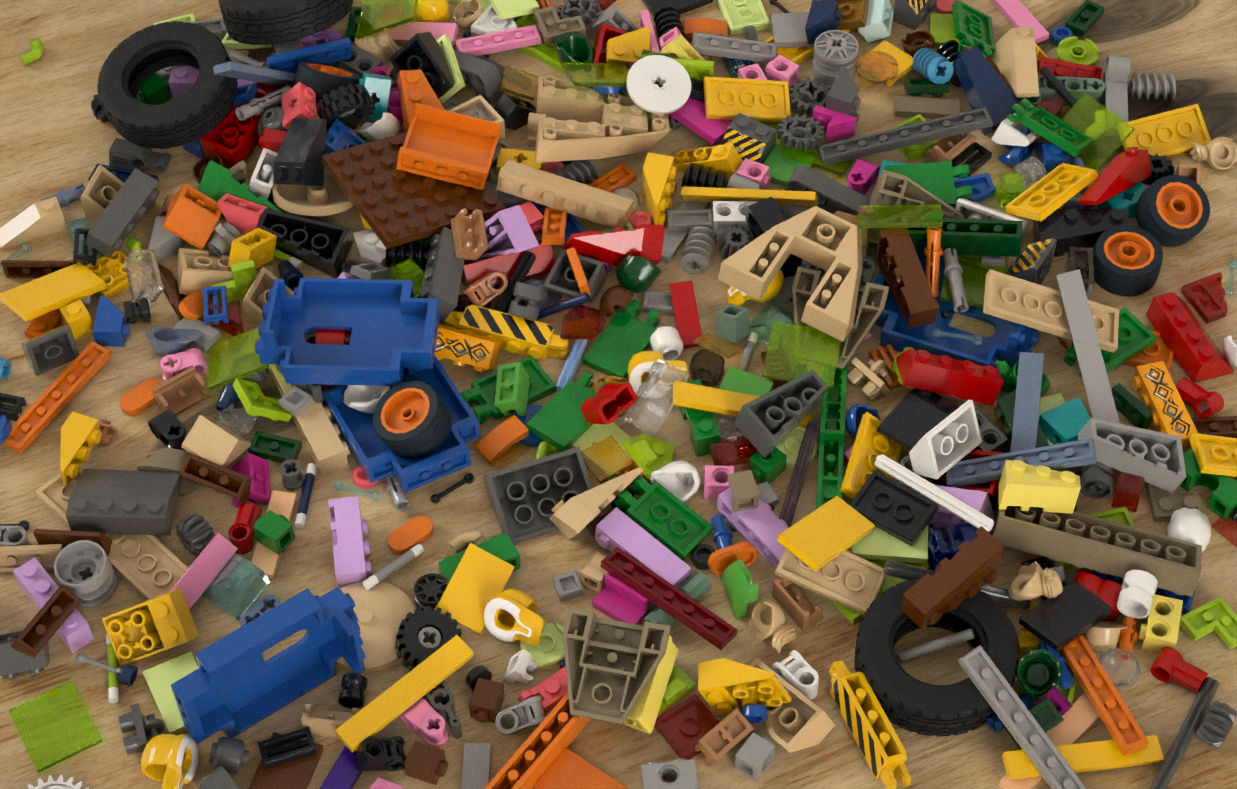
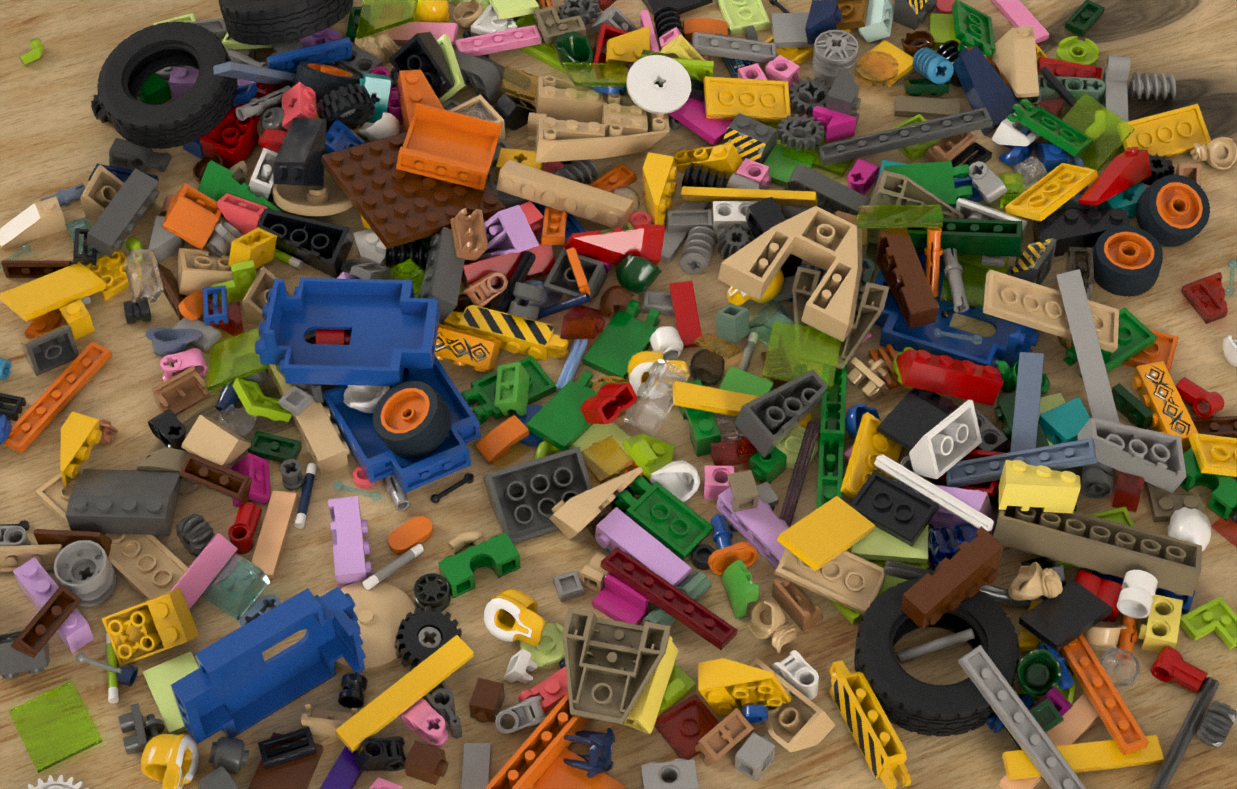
(110, 324): blue slope -> none
(139, 398): orange tile -> none
(274, 532): green brick -> none
(290, 274): dark blue cone -> none
(472, 586): yellow tile -> none
(477, 672): black tile -> none
(596, 741): none -> dark blue piece
(986, 182): none -> light grey piece
(1060, 33): blue tile -> none
(1187, 338): red slope -> none

